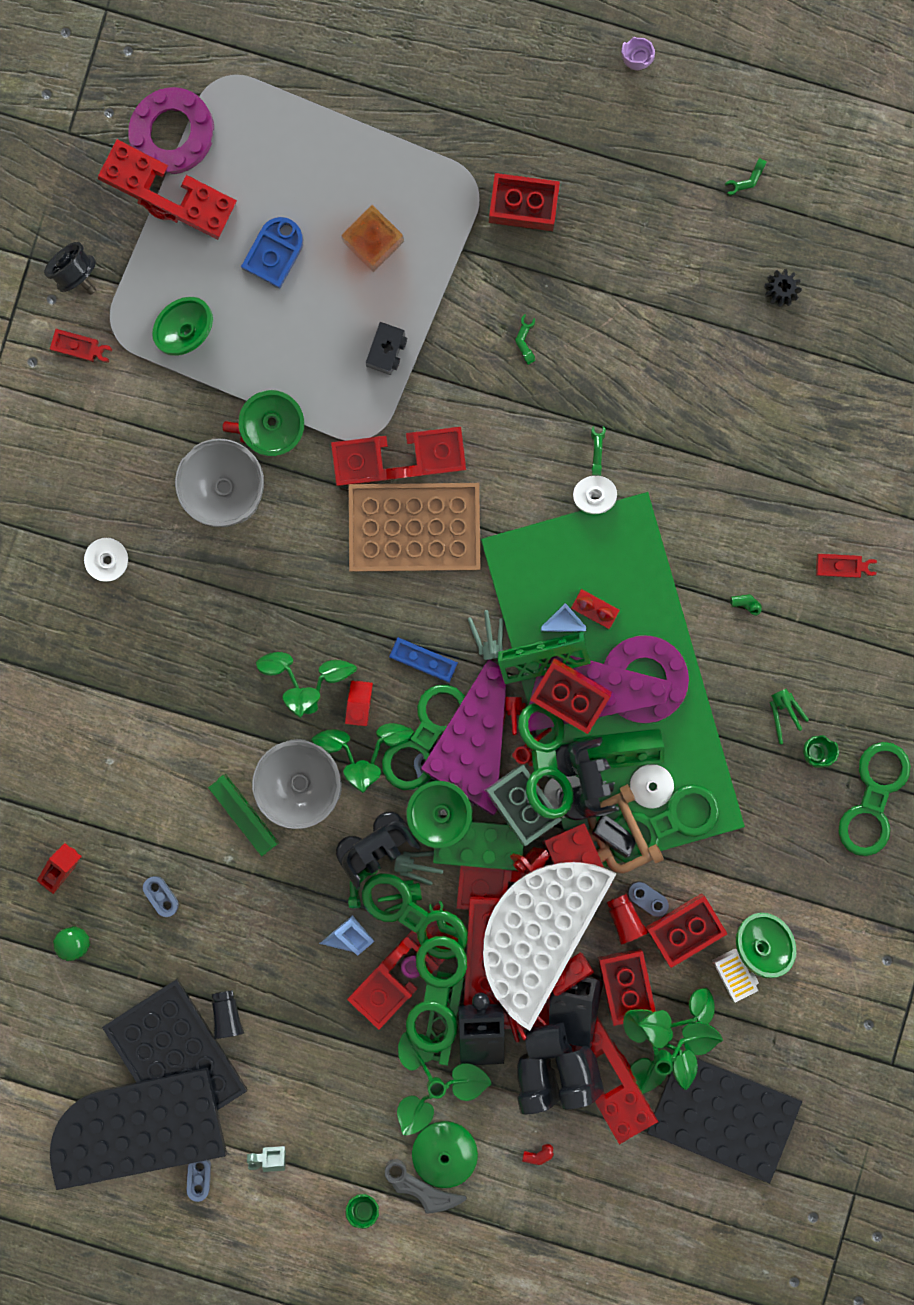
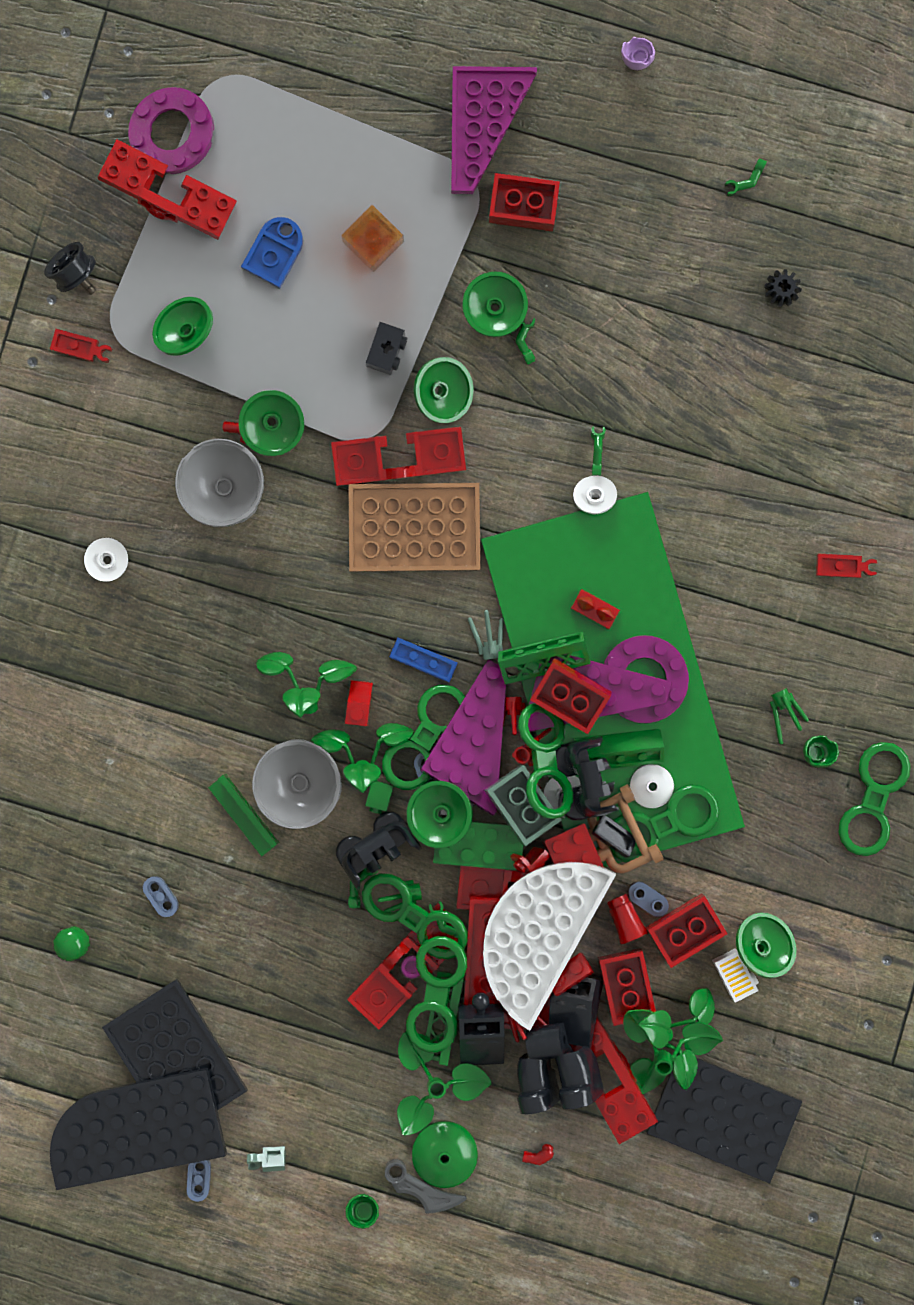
(58, 868): red slope -> none
(226, 1015): black plant -> none
(349, 937): light blue slope -> none
(379, 797): none -> green brick
(405, 863): sand green plant -> none
(454, 389): none -> green dish
(481, 114): none -> magenta wing
(499, 290): none -> green dish
(563, 621): light blue slope -> none
(748, 602): green arm -> none

